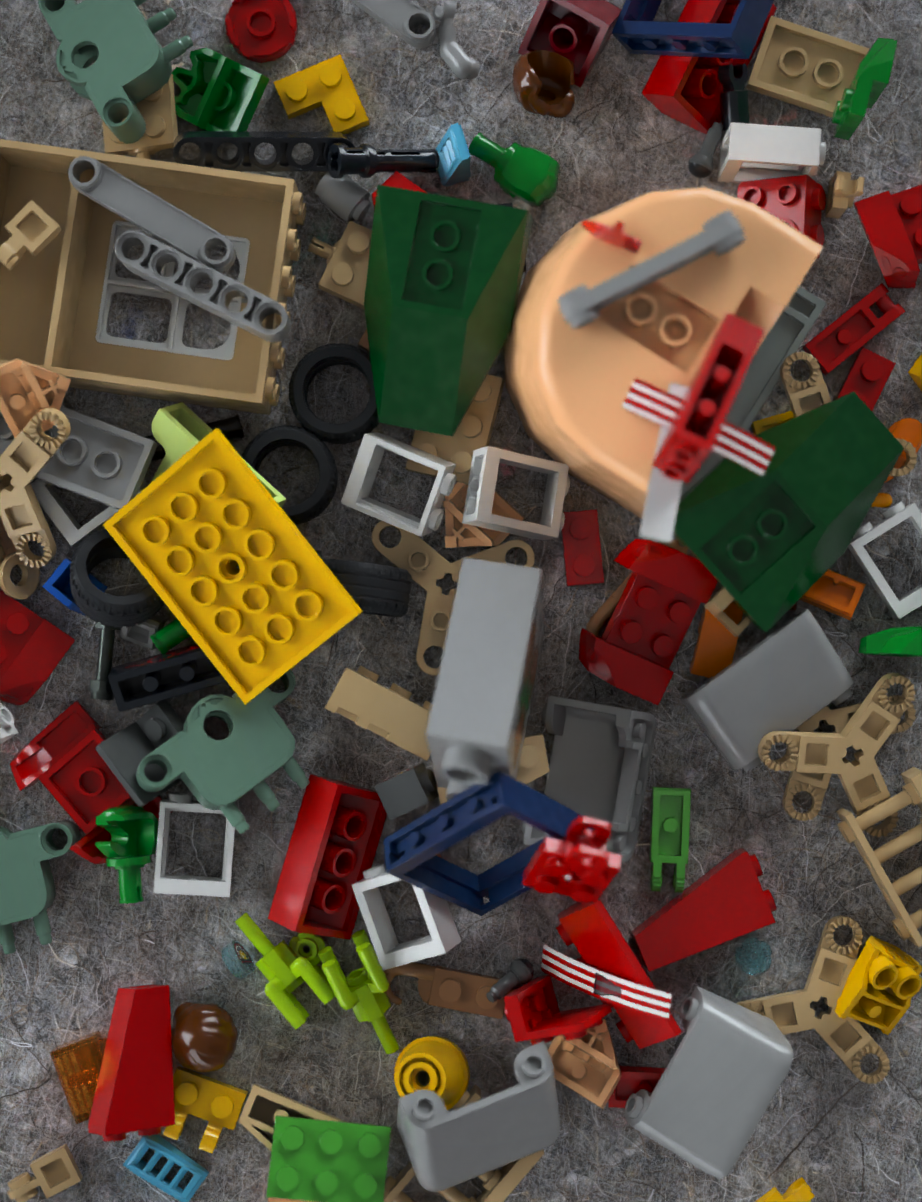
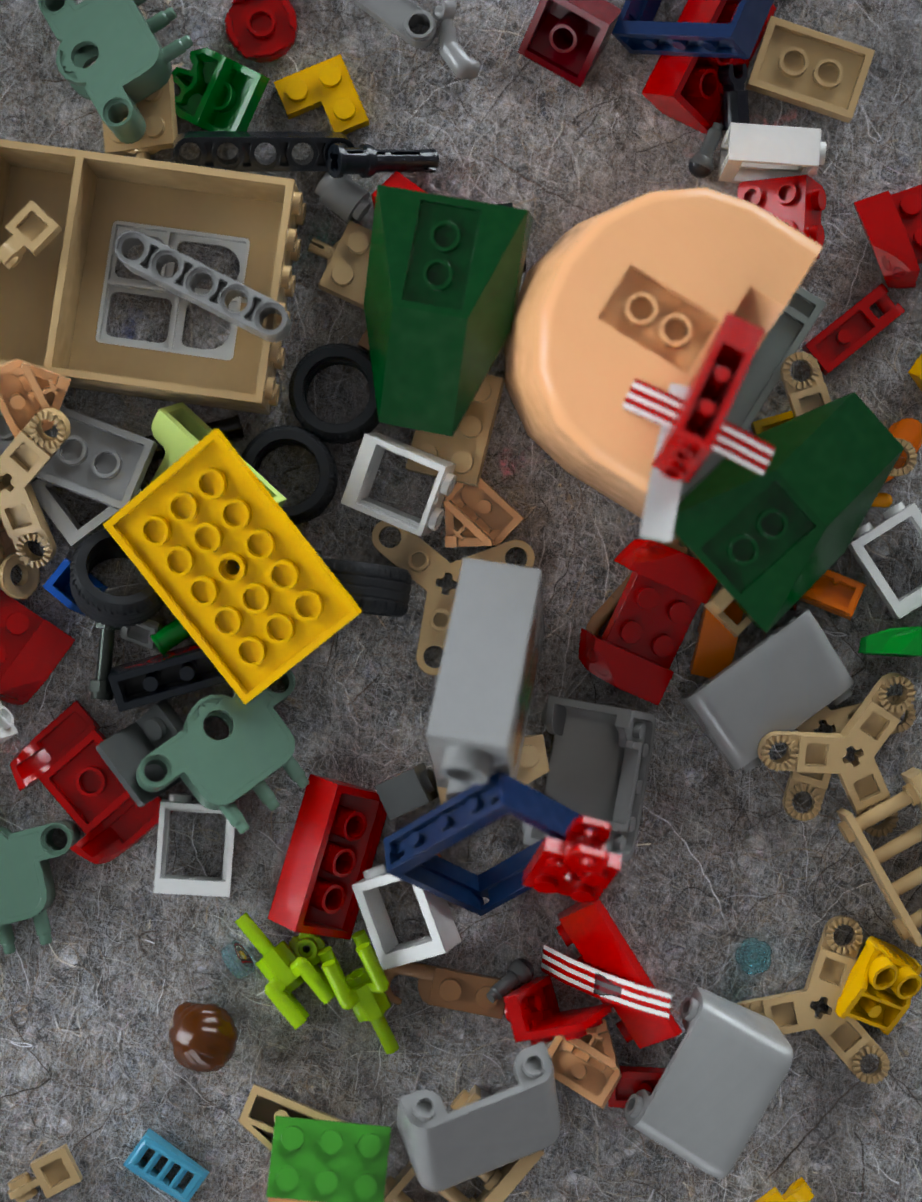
(78, 1070): clear orange brick -> none
(131, 846): green piece -> none
(136, 1067): red slope -> none
(151, 213): light grey piece -> none
(206, 1100): yellow plate -> none
(382, 710): tan wedge -> none
(443, 1063): yellow piece -> none
(453, 157): medium azure slope -> none
(482, 490): white window -> none
(519, 169): green piece -> none
(544, 83): reddish brown hair -> none
(582, 548): red plate -> none
(612, 235): clear red helmet -> none
(669, 834): bright green hinge -> none
(707, 913): red slope -> none
(719, 234): light grey piece -> none
(842, 193): tan plate -> none
(866, 87): green plate -> none
(867, 377): red plate -> none

